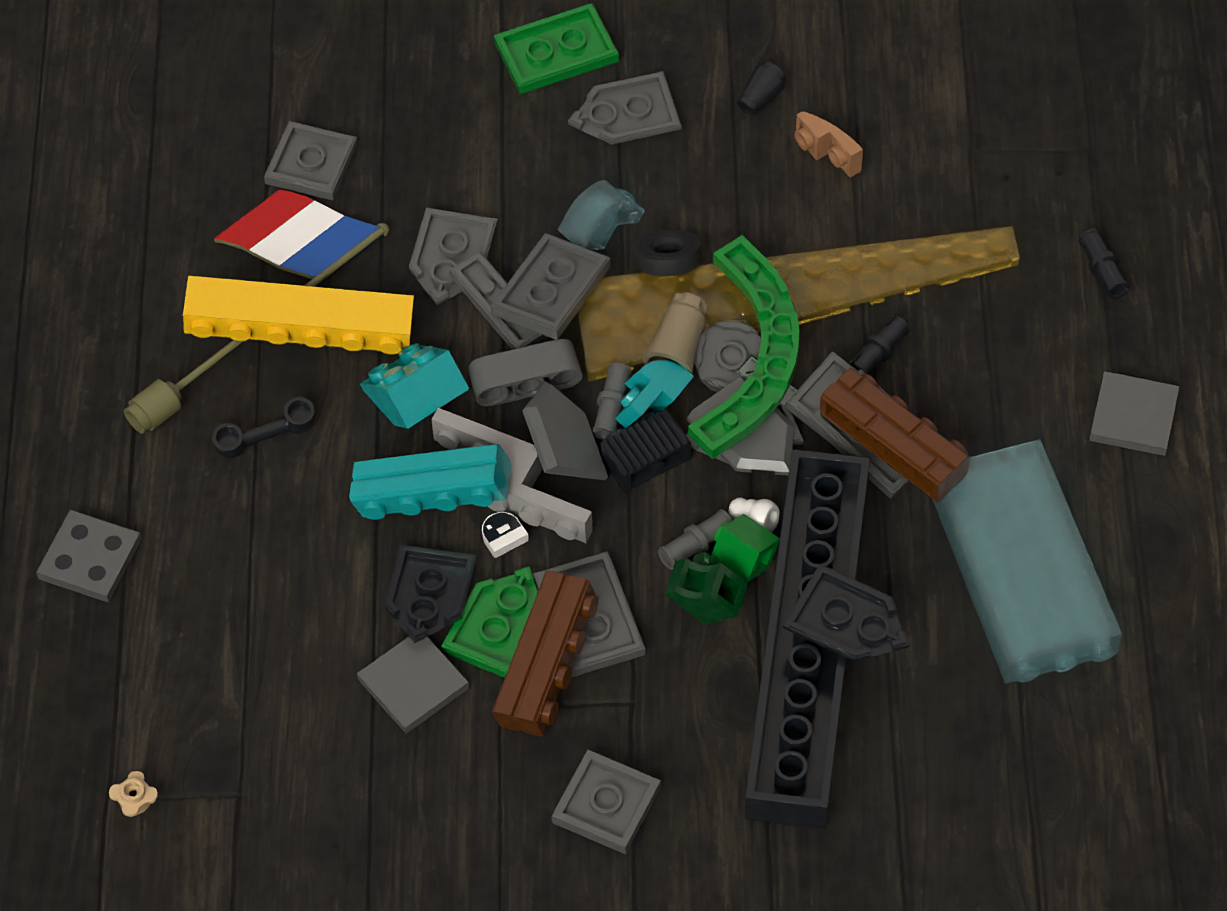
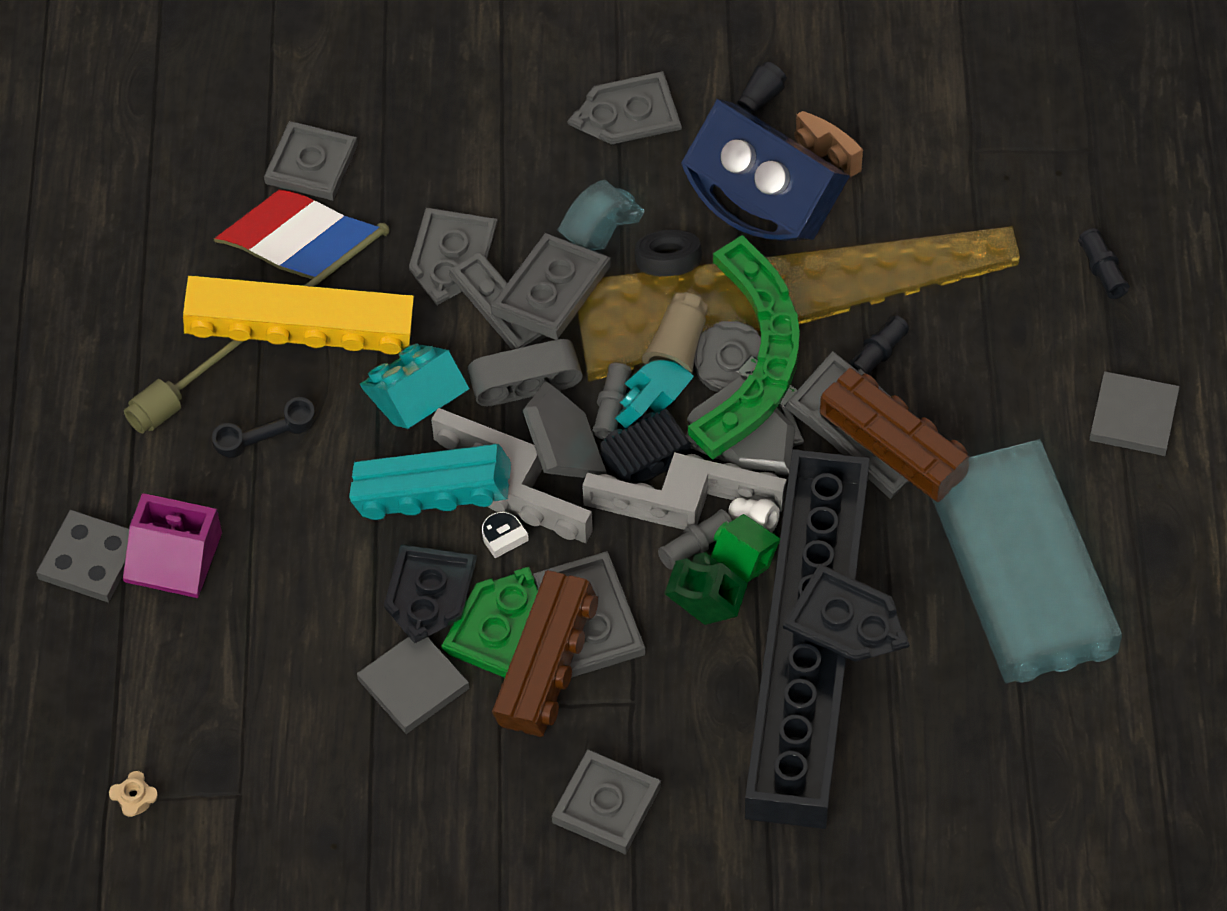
(171, 545): none -> magenta slope
(556, 48): green tile -> none
(683, 491): none -> light grey bracket
(761, 174): none -> dark blue piece

